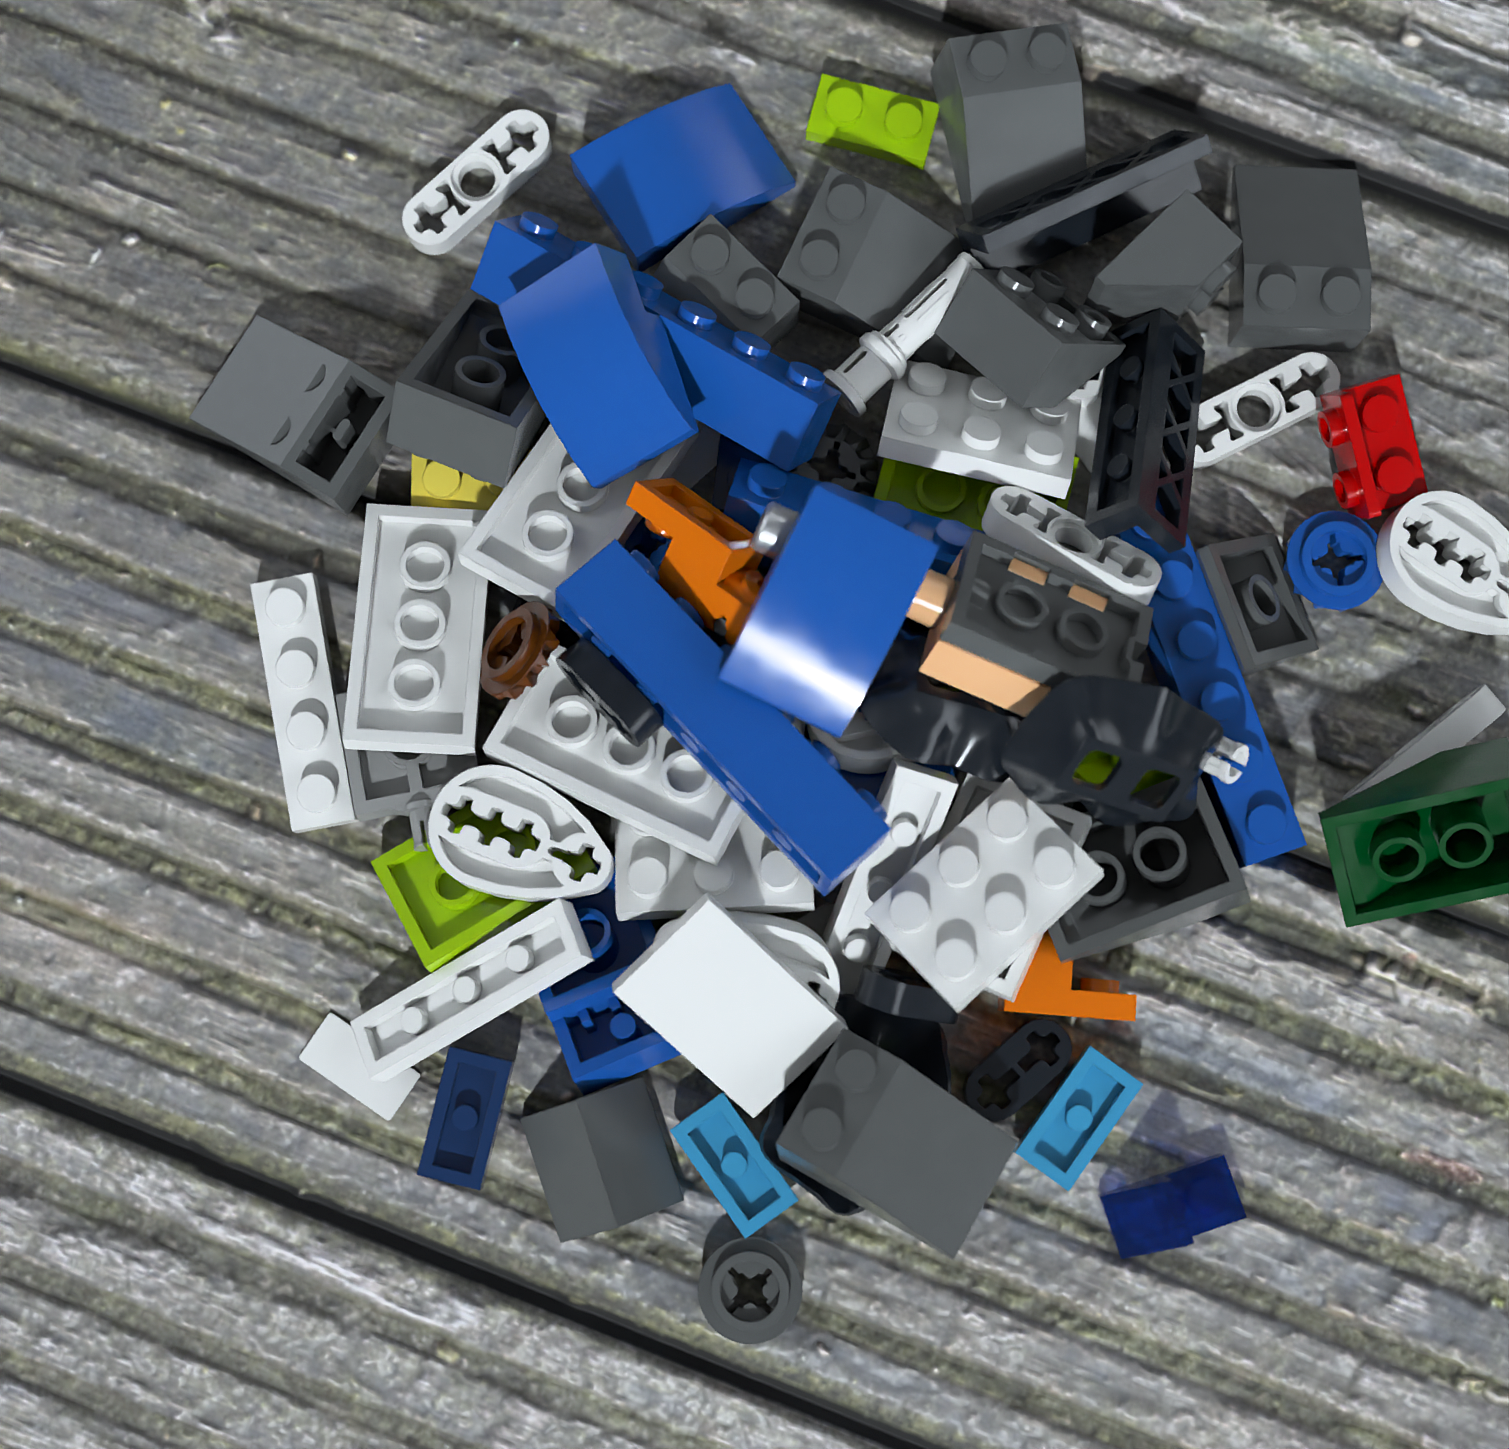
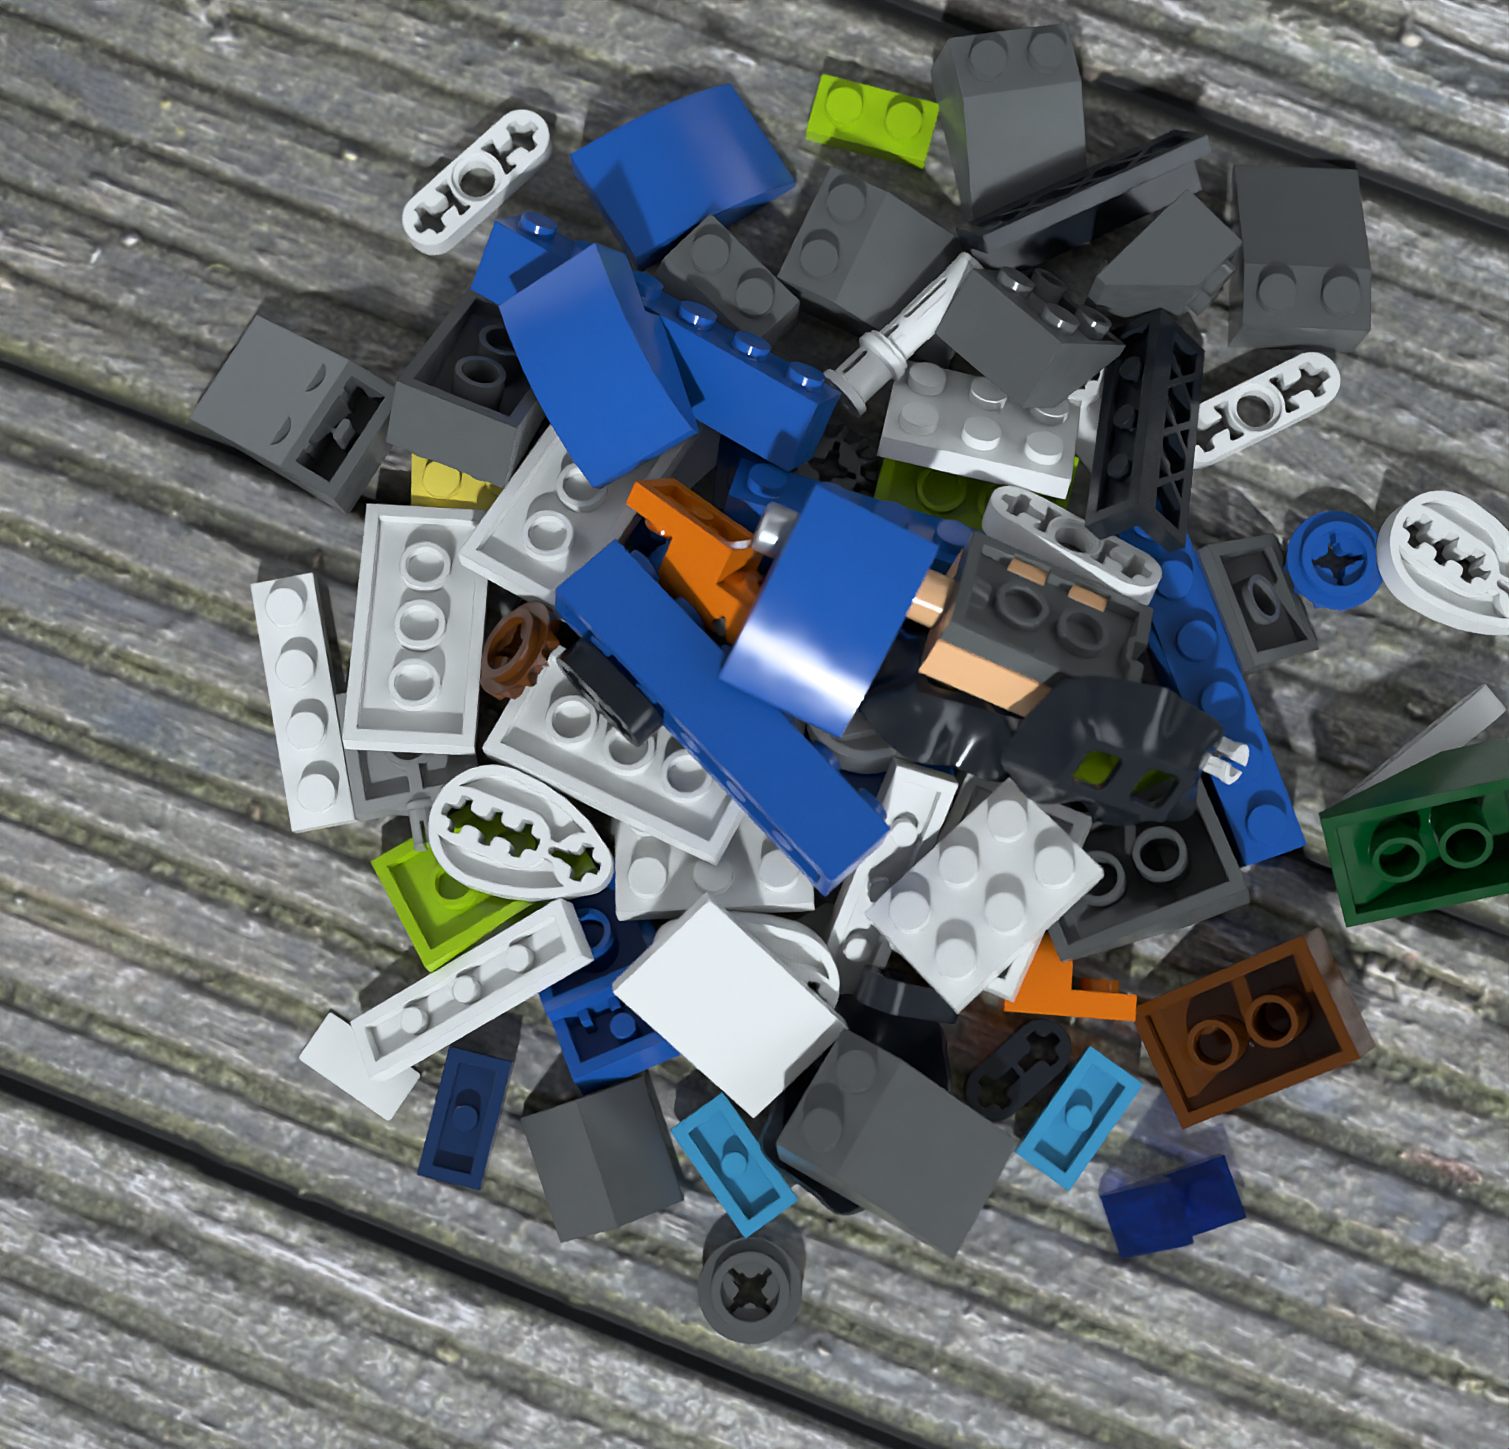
(1253, 1028): none -> reddish brown slope
(1371, 446): red bracket -> none

